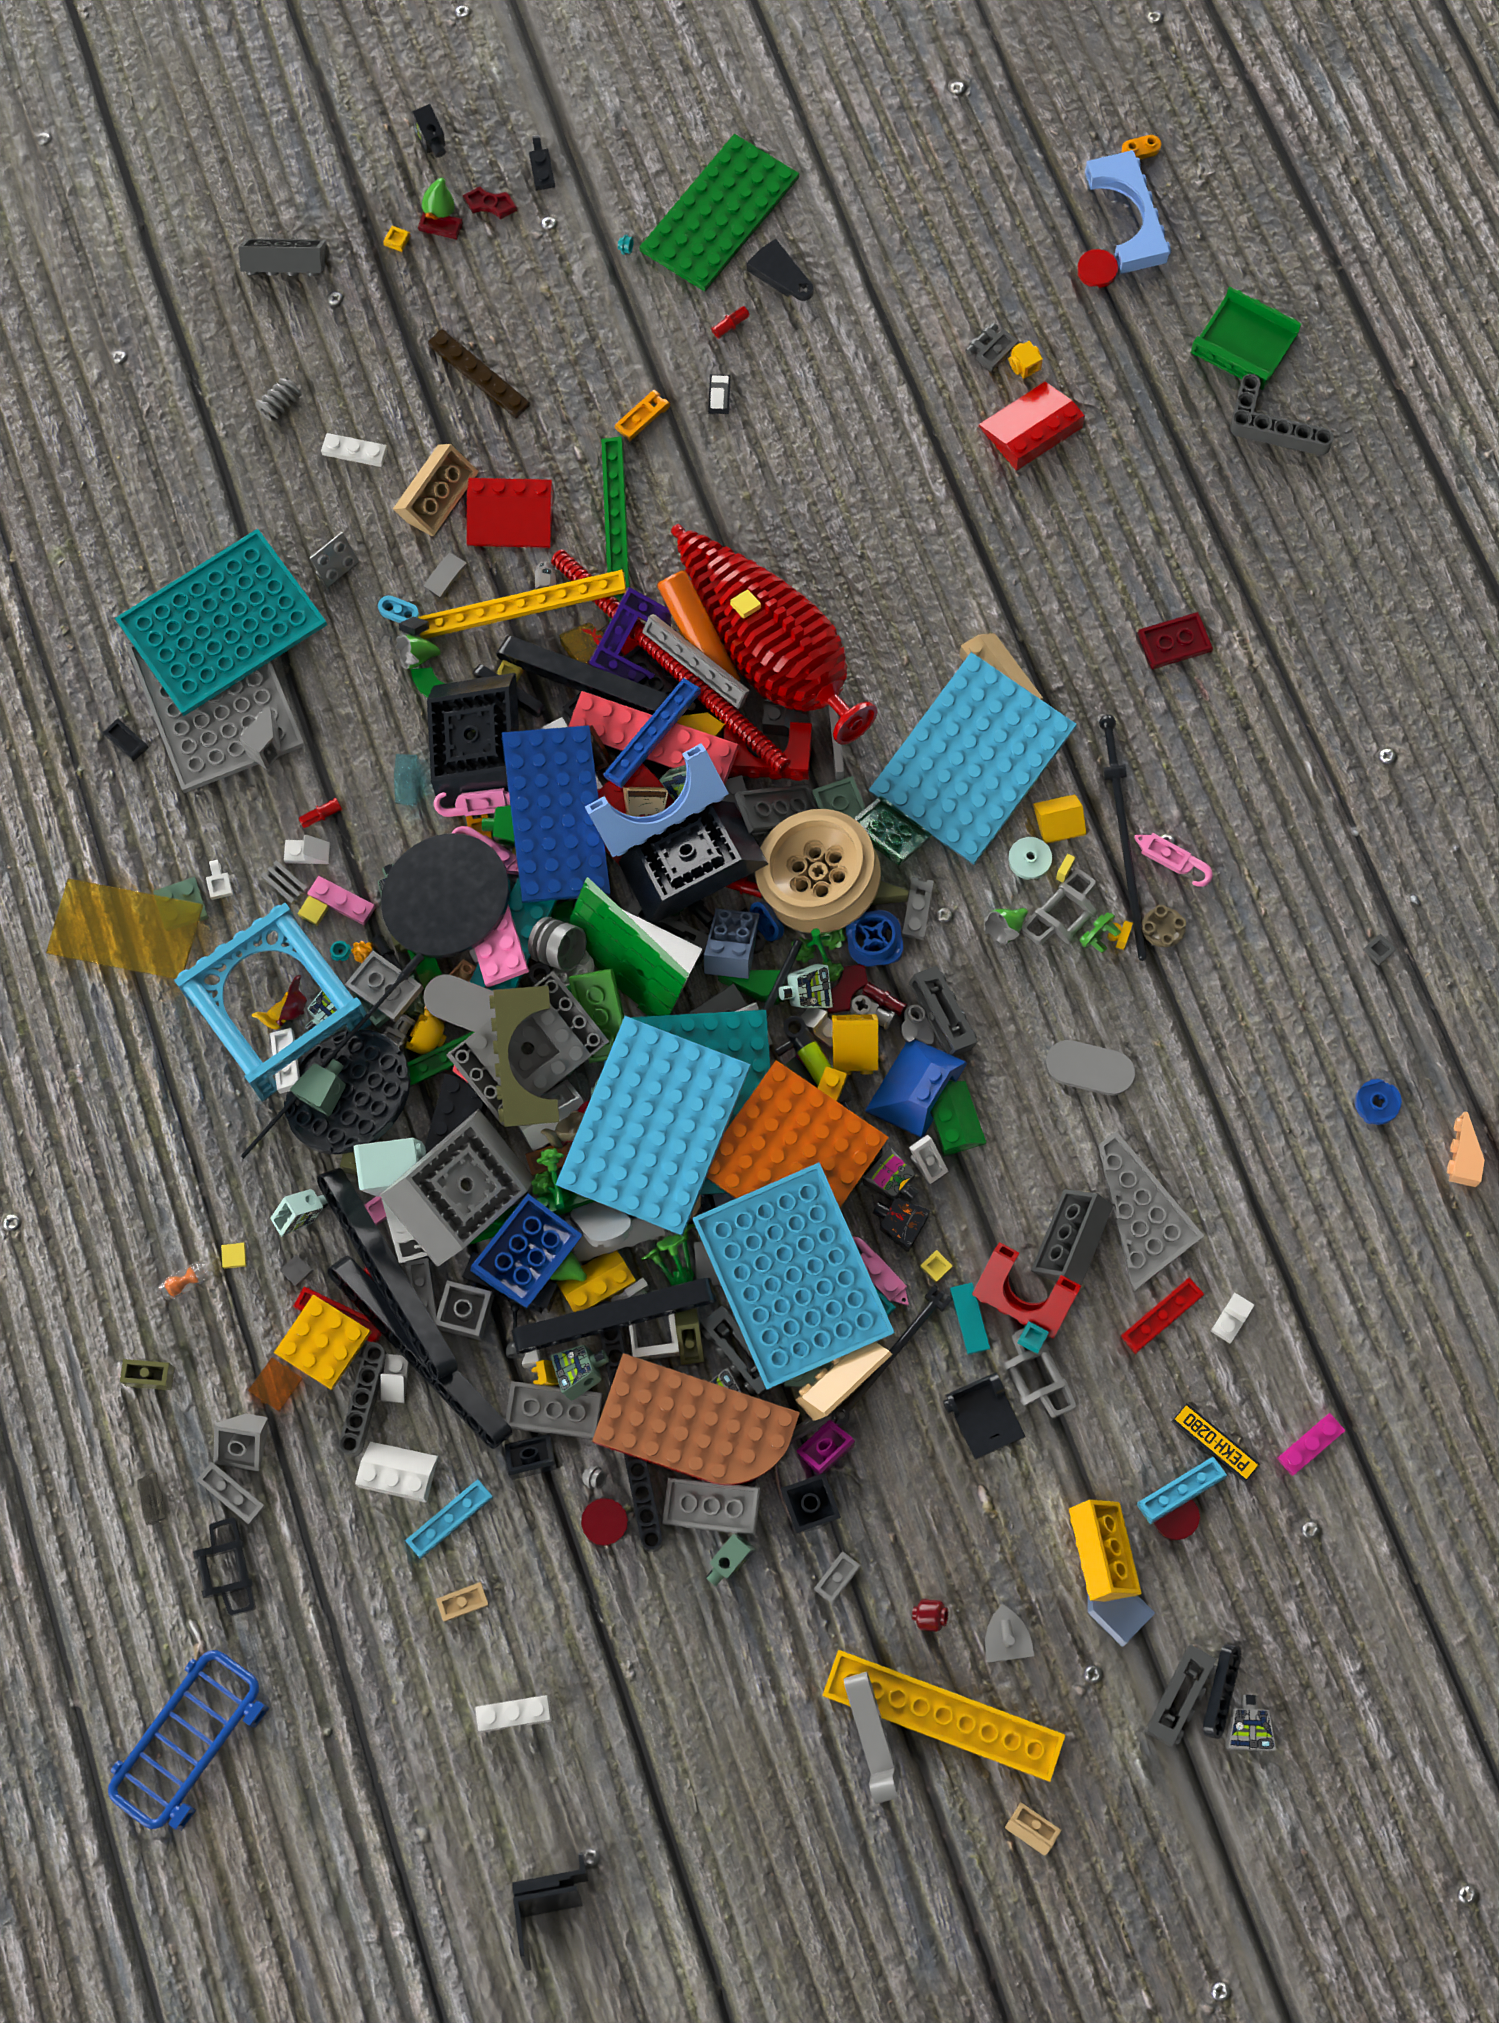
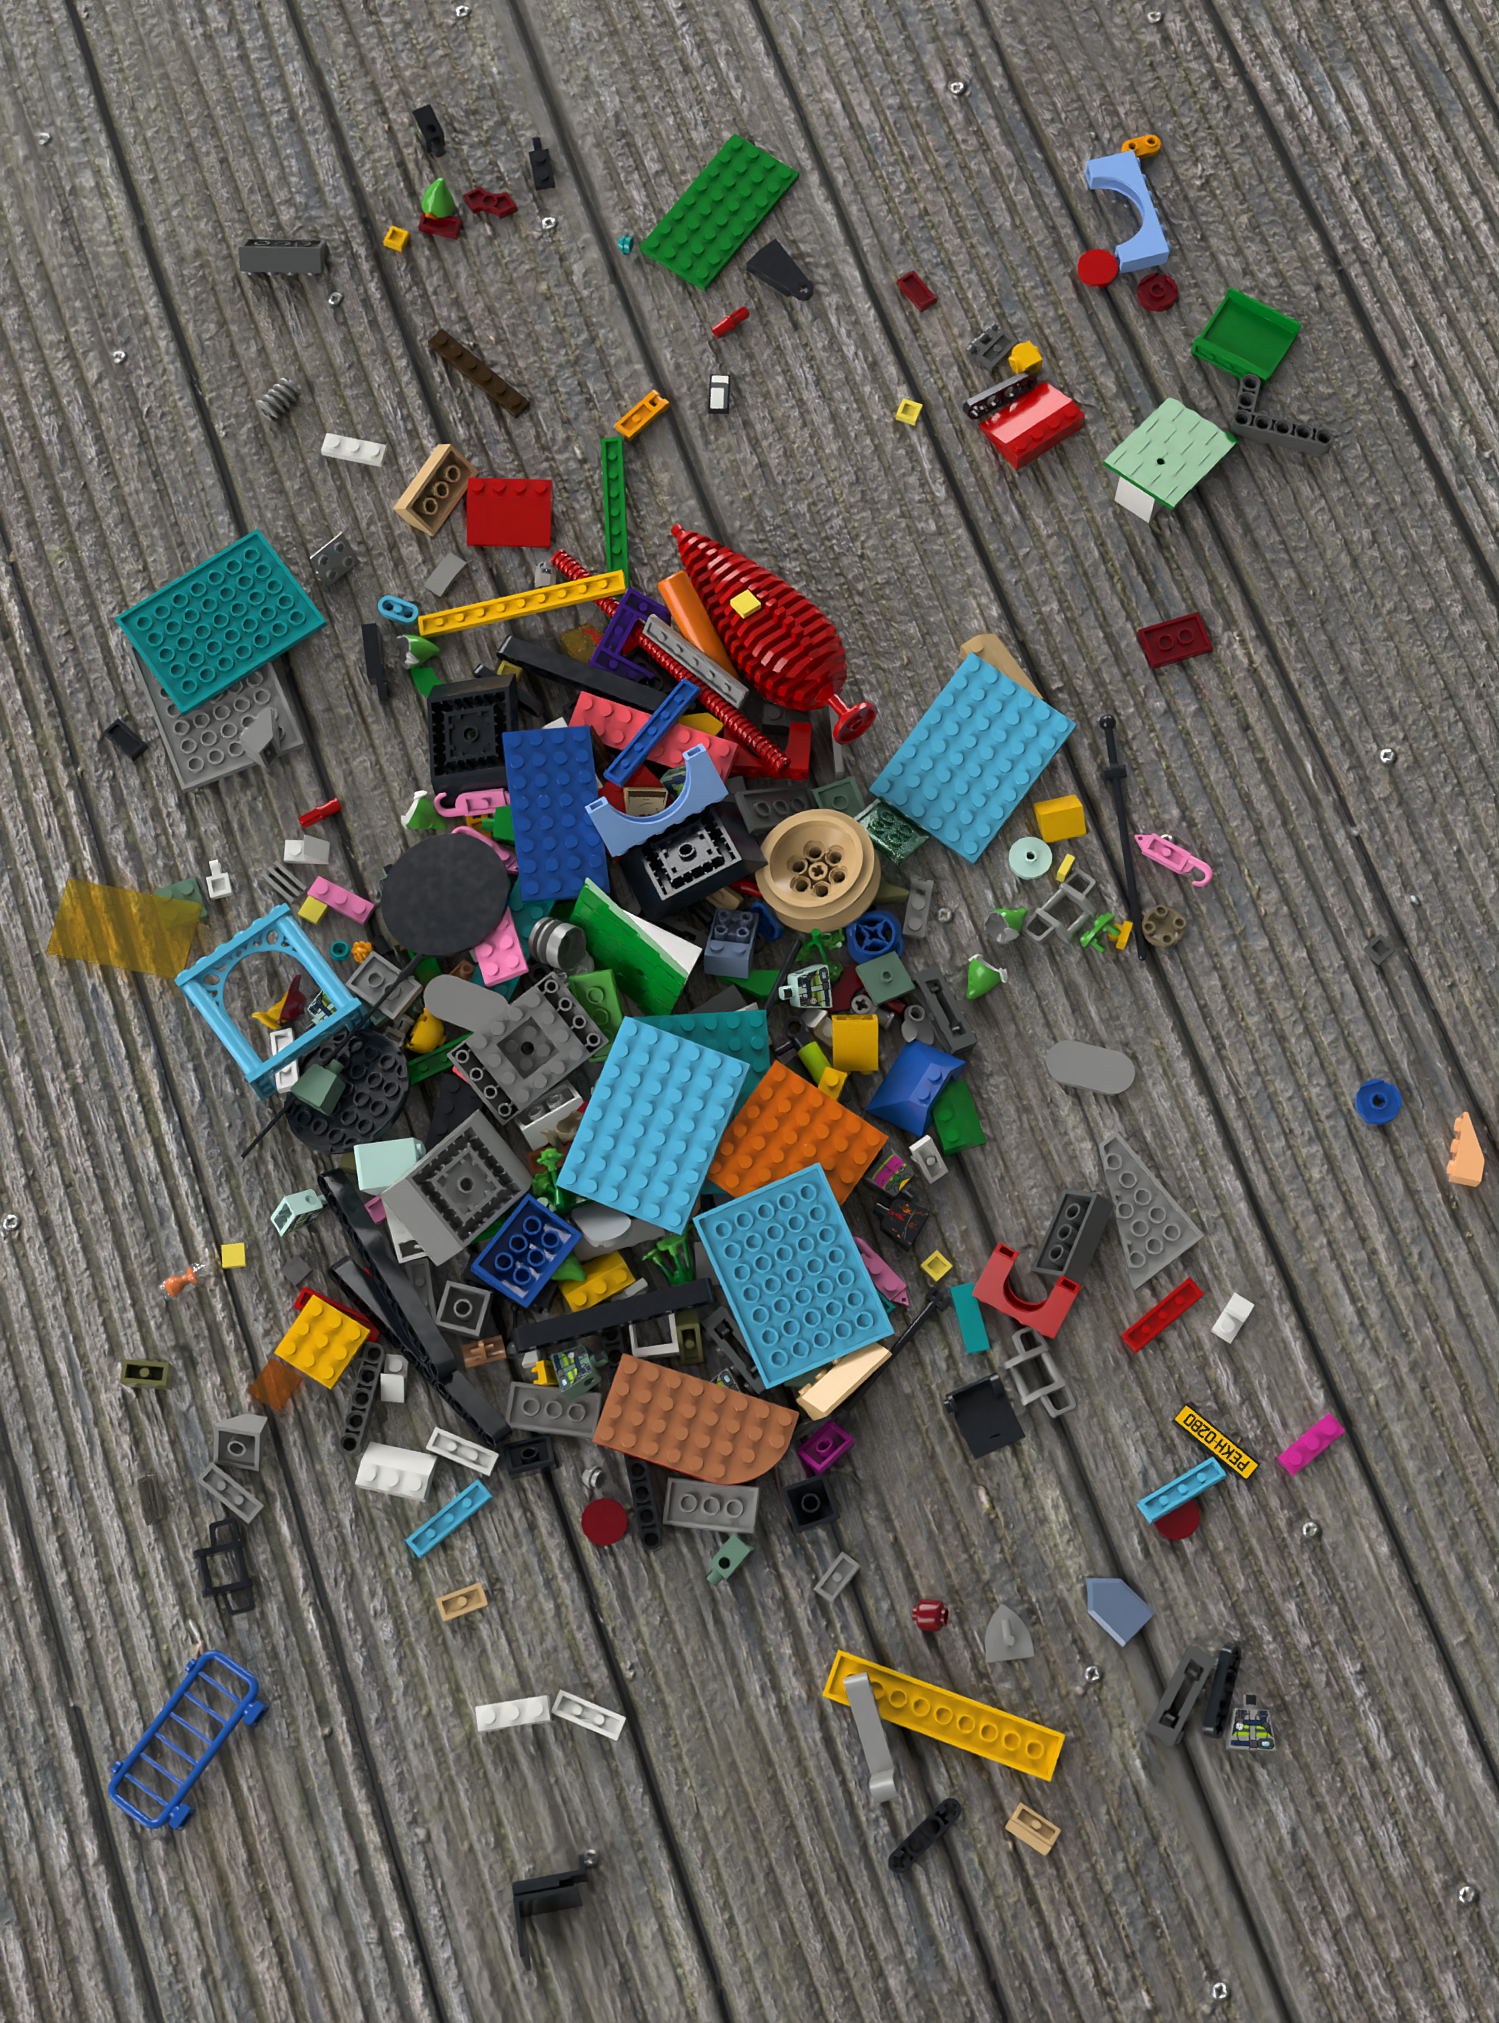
(374, 659): none -> black piece
(406, 779): clear light blue slope -> none
(414, 626): black tile -> none
(423, 814): none -> bright green hat
(462, 1451): none -> white plate
(484, 1352): none -> medium nougat hips
(510, 1010): olive arch -> none
(588, 1715): none -> white plate
(725, 899): none -> tan plate
(885, 978): none -> sand green plate
(909, 412): none -> light yellow tile
(916, 291): none -> dark red tile
(922, 1833): none -> black beam
(982, 977): none -> bright green hat
(1026, 381): none -> black beam
(1033, 1337): teal plate -> none
(1104, 1550): yellow slope -> none
(1157, 292): none -> dark red tile
(1166, 458): none -> piece

